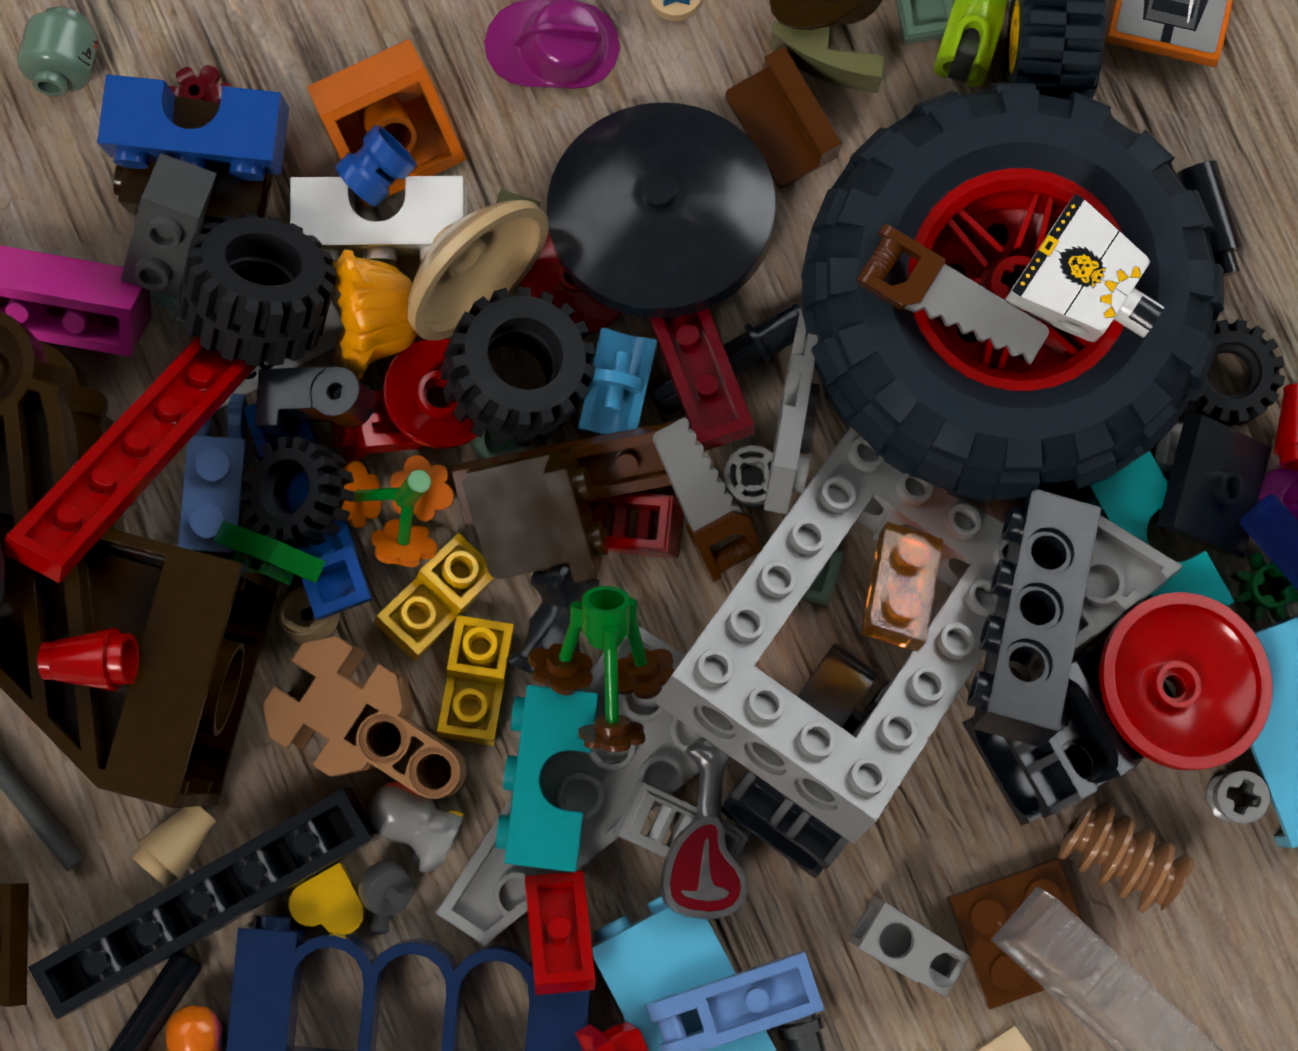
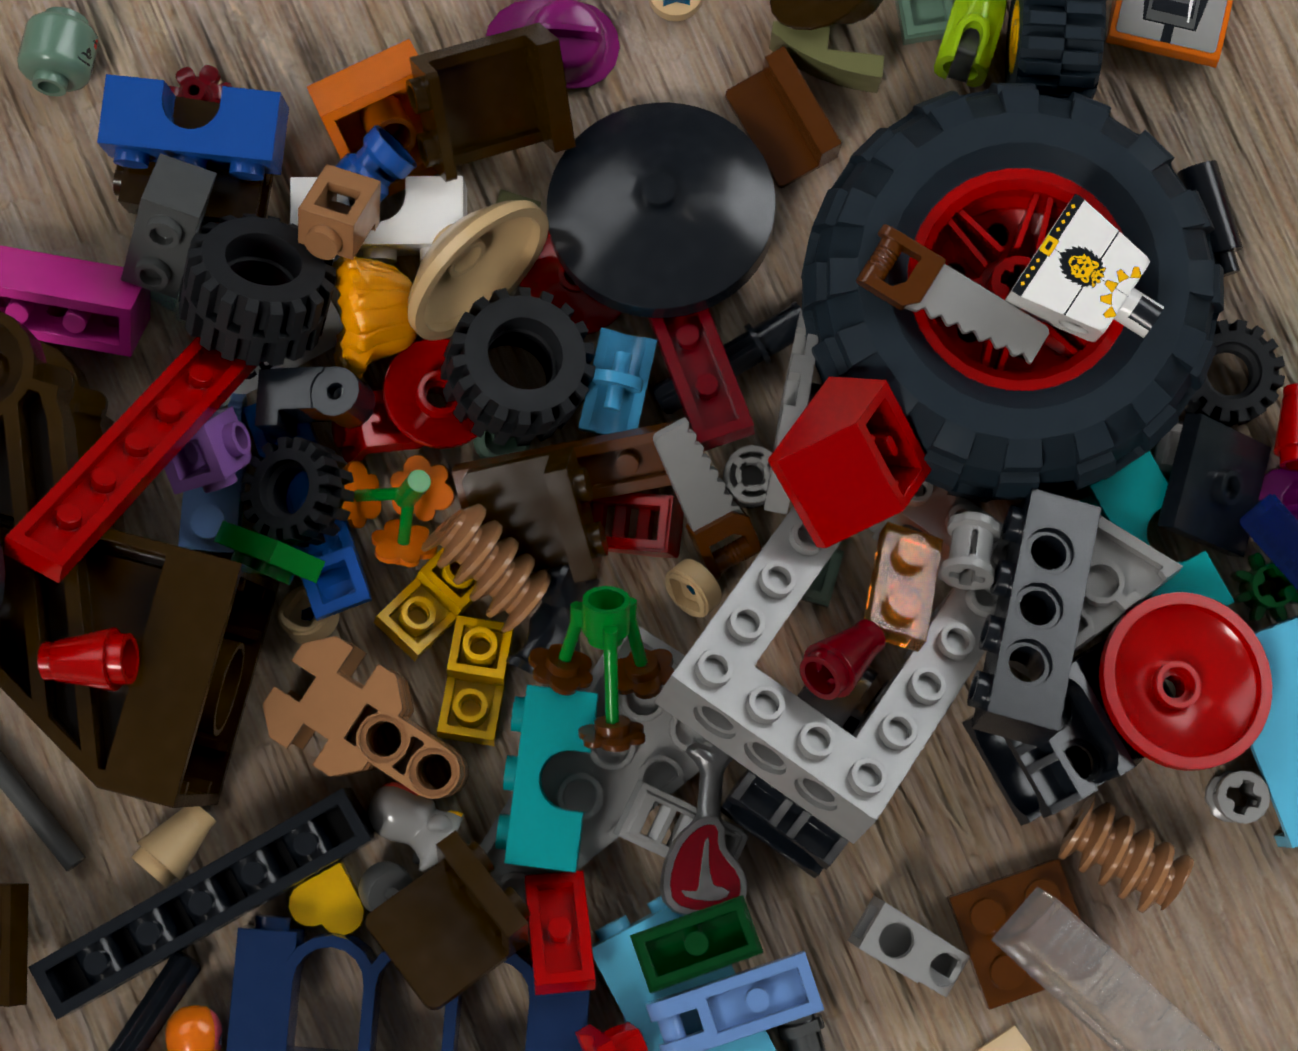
(211, 455): none -> medium lavender brick
(334, 227): none -> medium nougat brick
(450, 924): none -> dark brown bracket
(490, 98): none -> dark brown panel
(490, 564): none -> medium nougat piece
(693, 588): none -> tan tile
(696, 944): none -> dark green slope
(838, 662): none -> dark red cone
(849, 459): none -> red slope
(980, 573): none -> light grey bush

